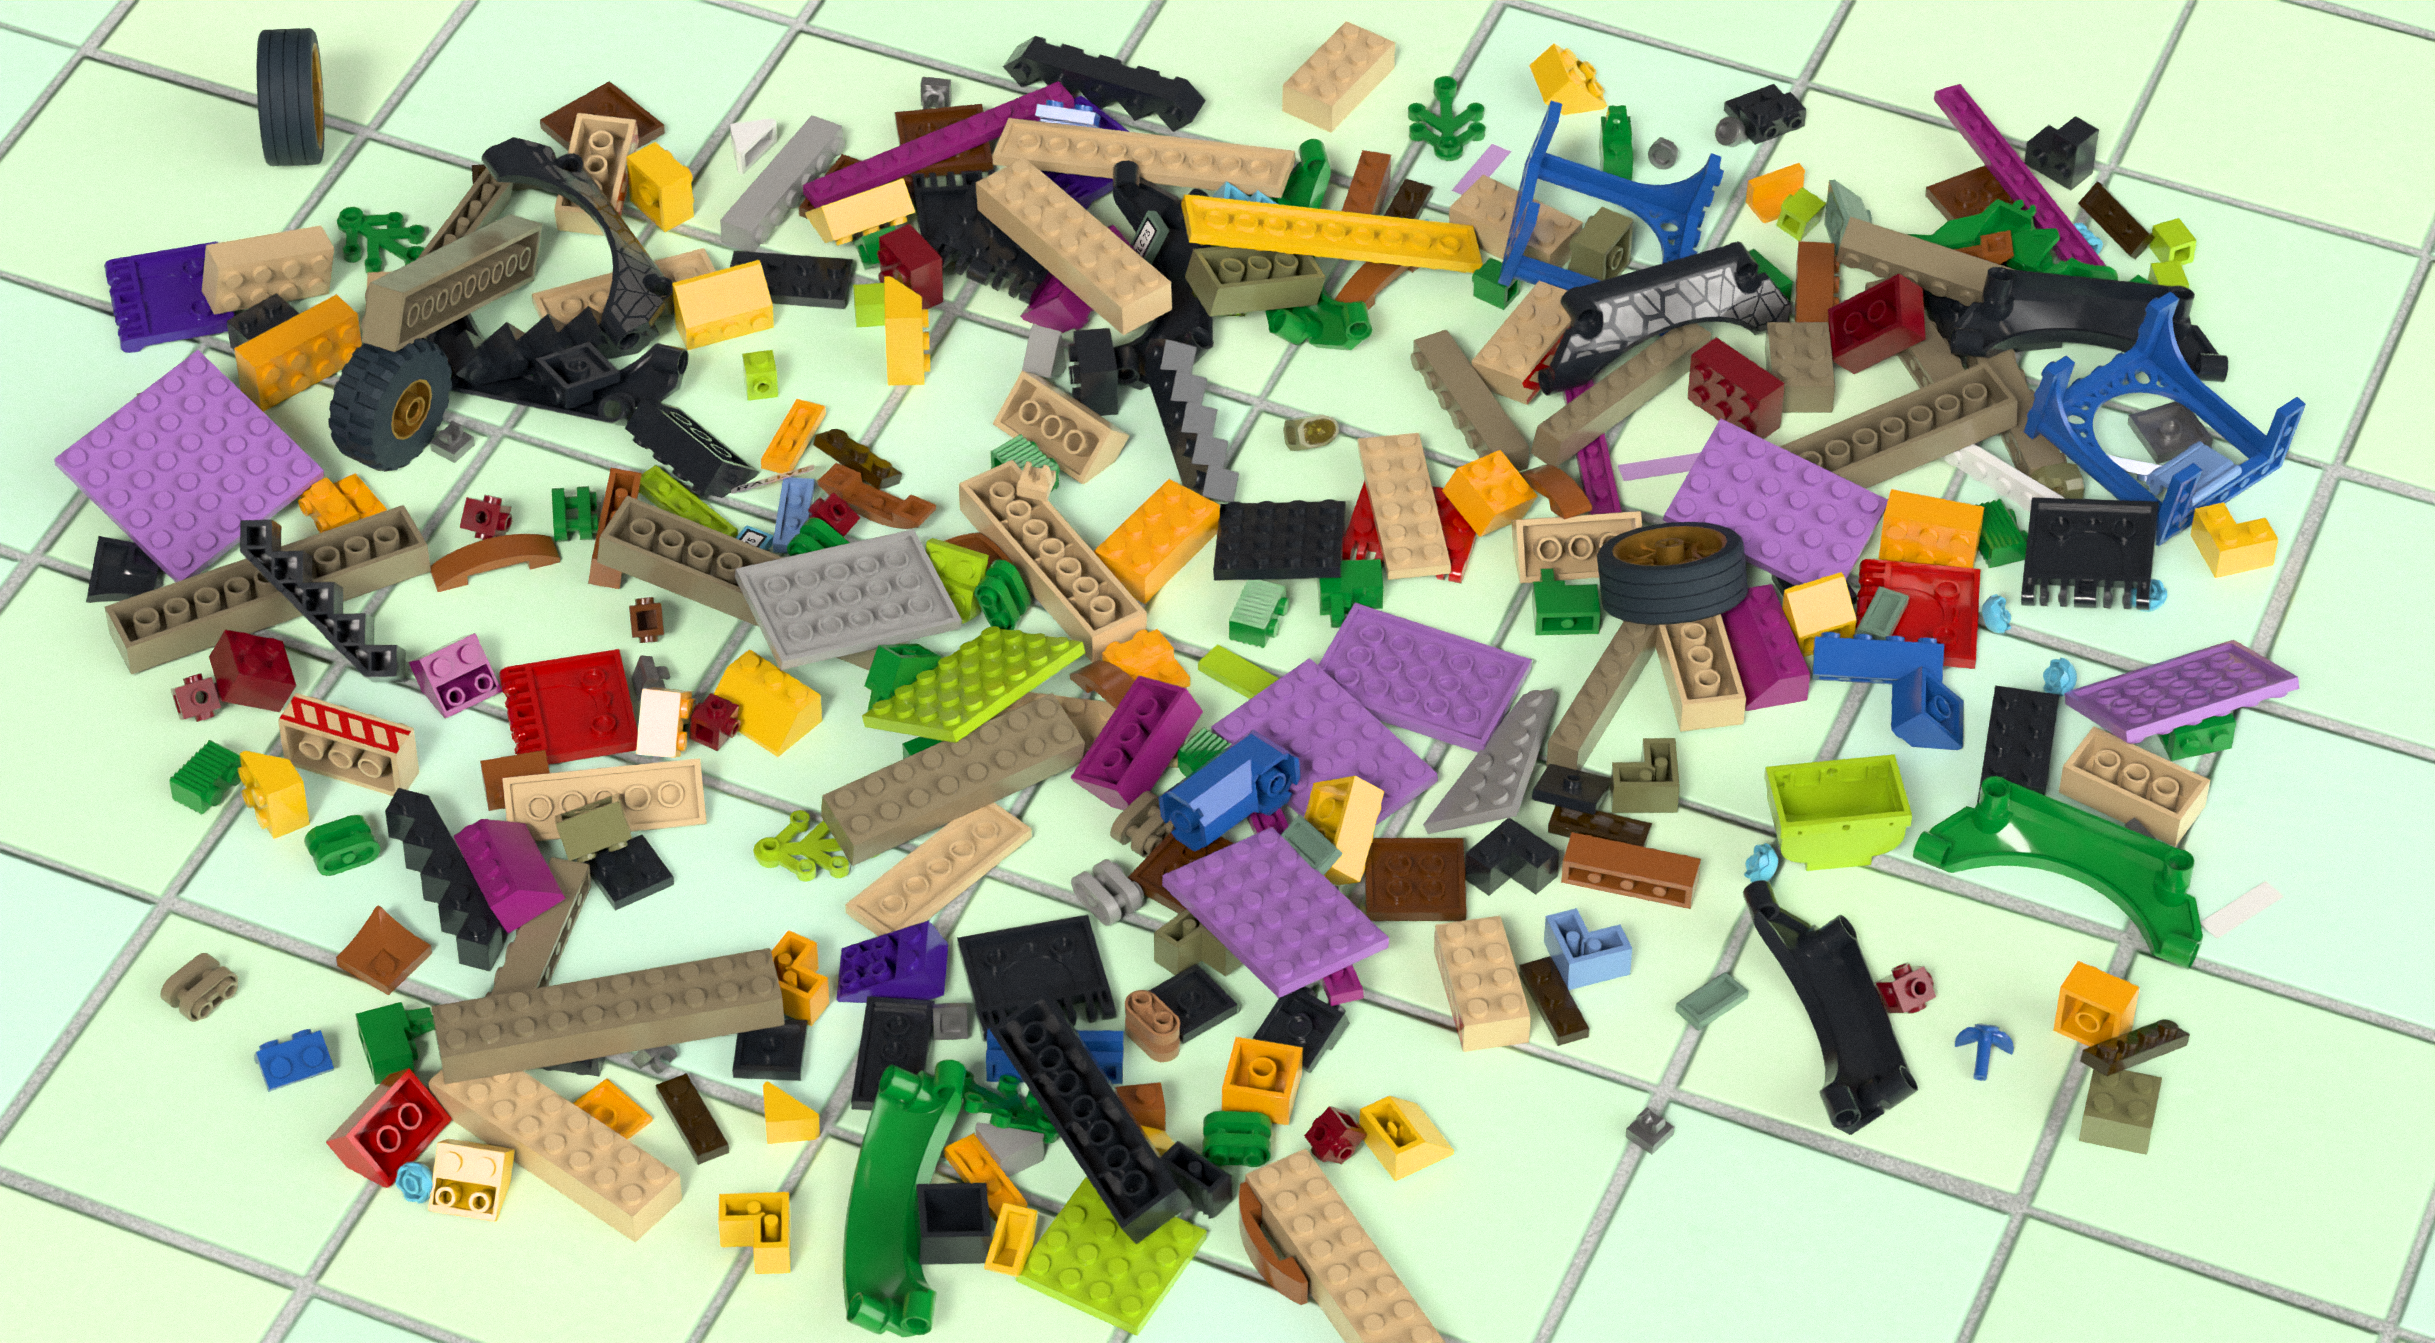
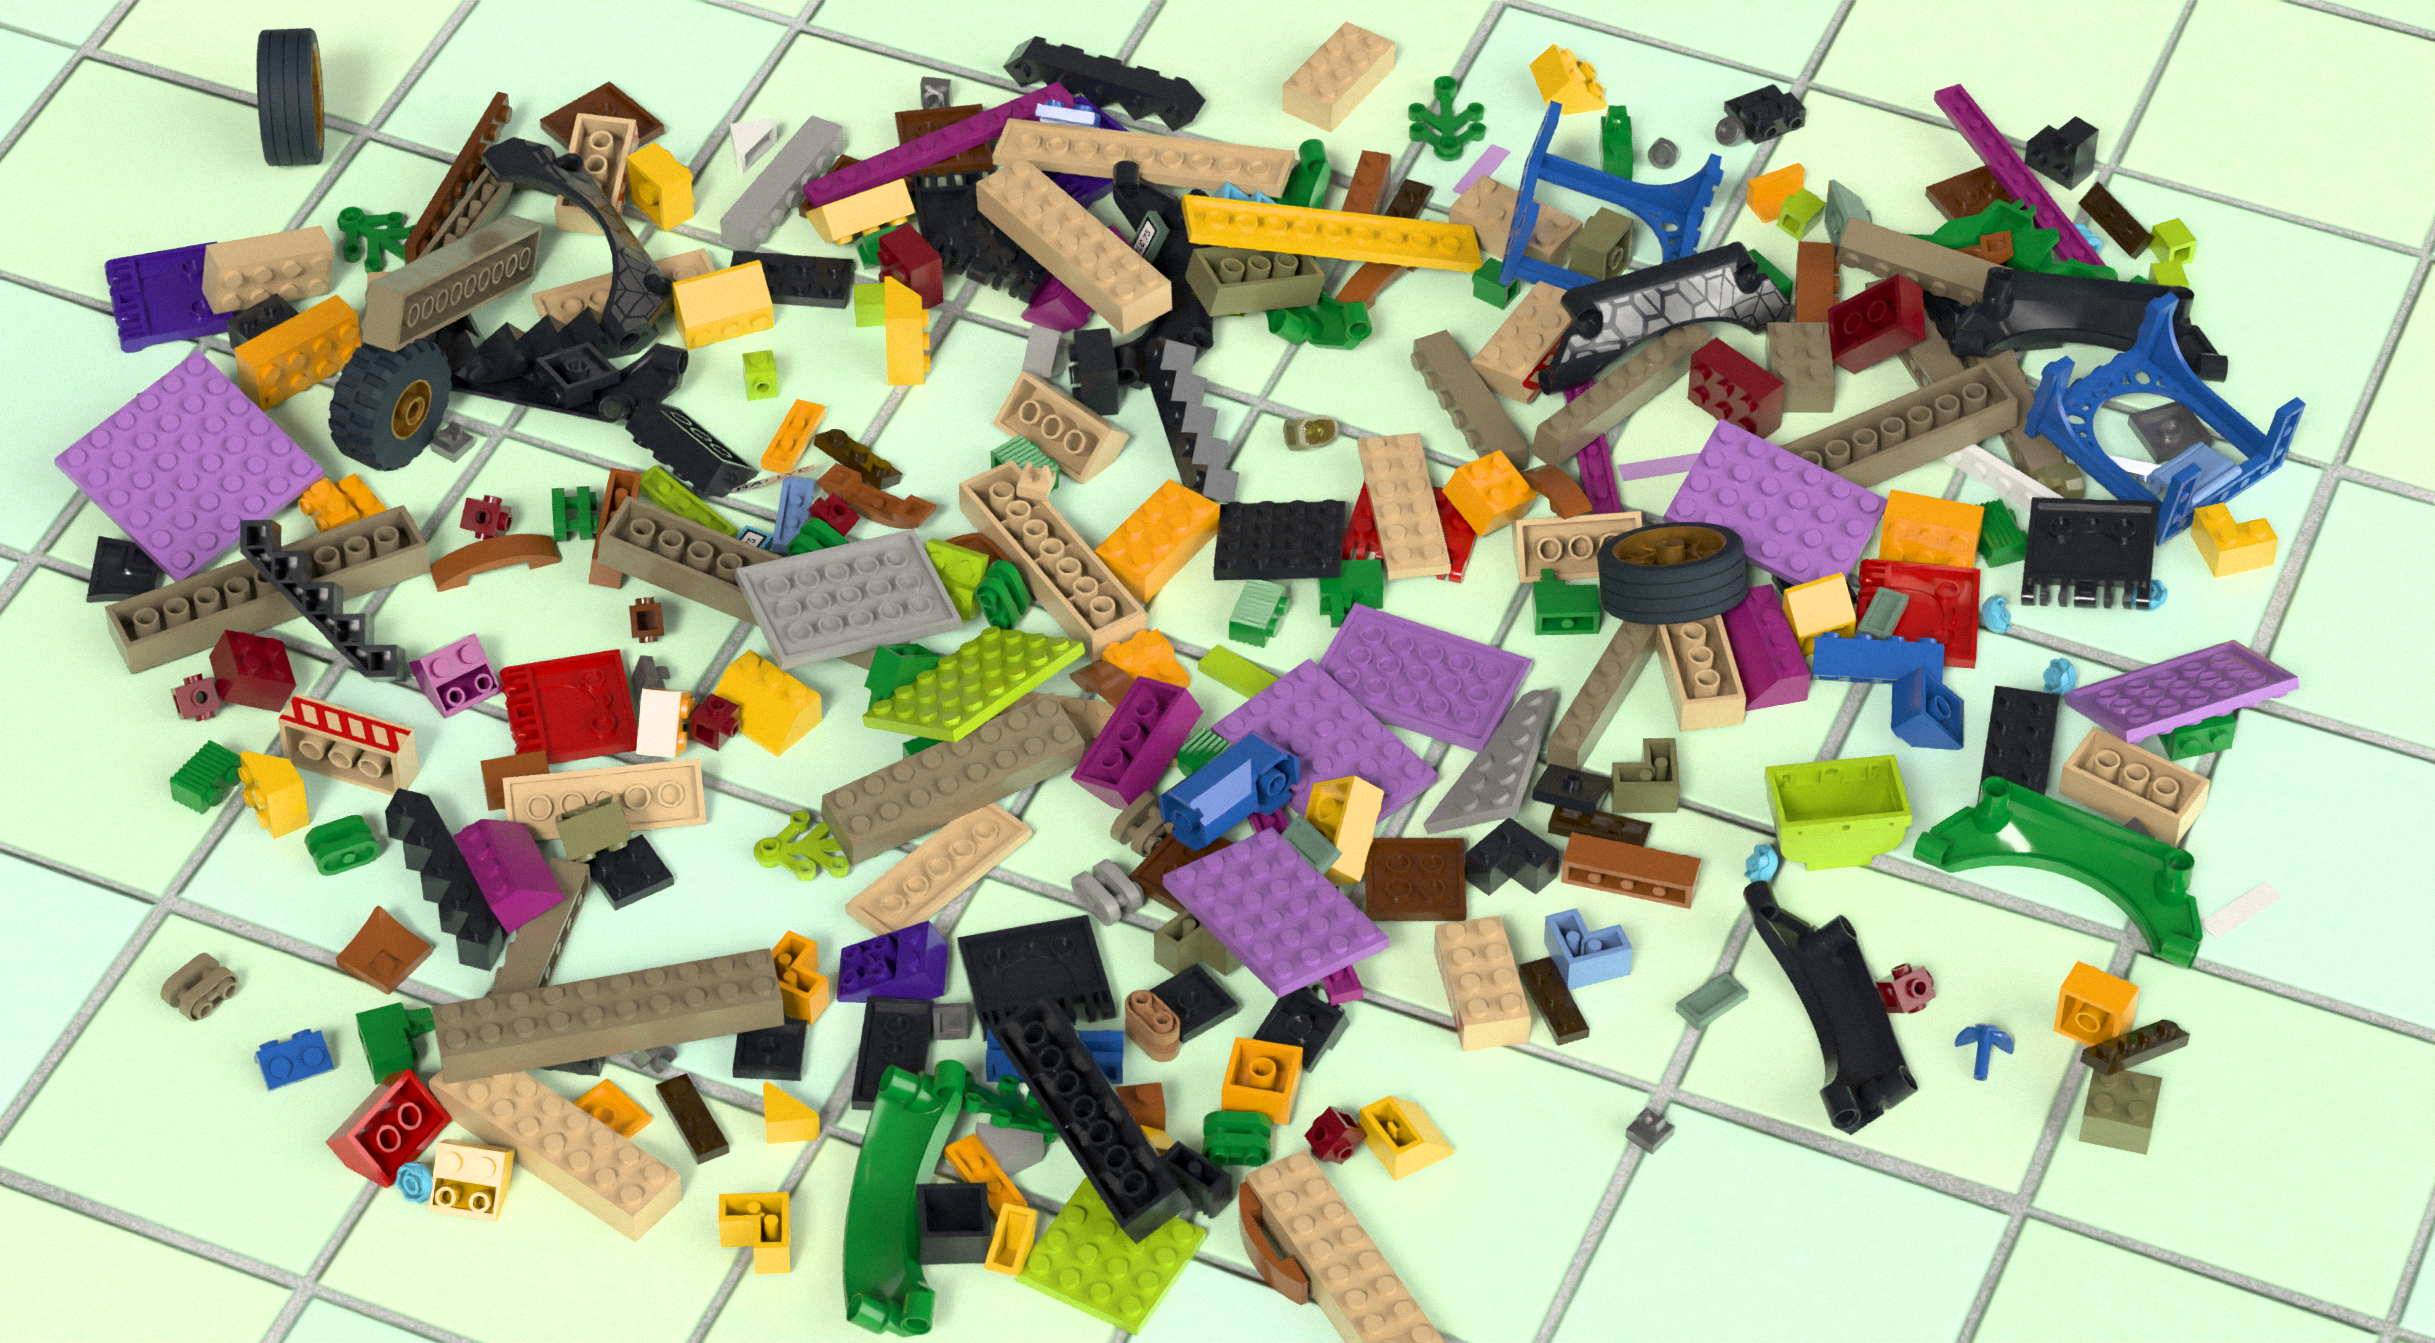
(460, 175): none -> reddish brown plate

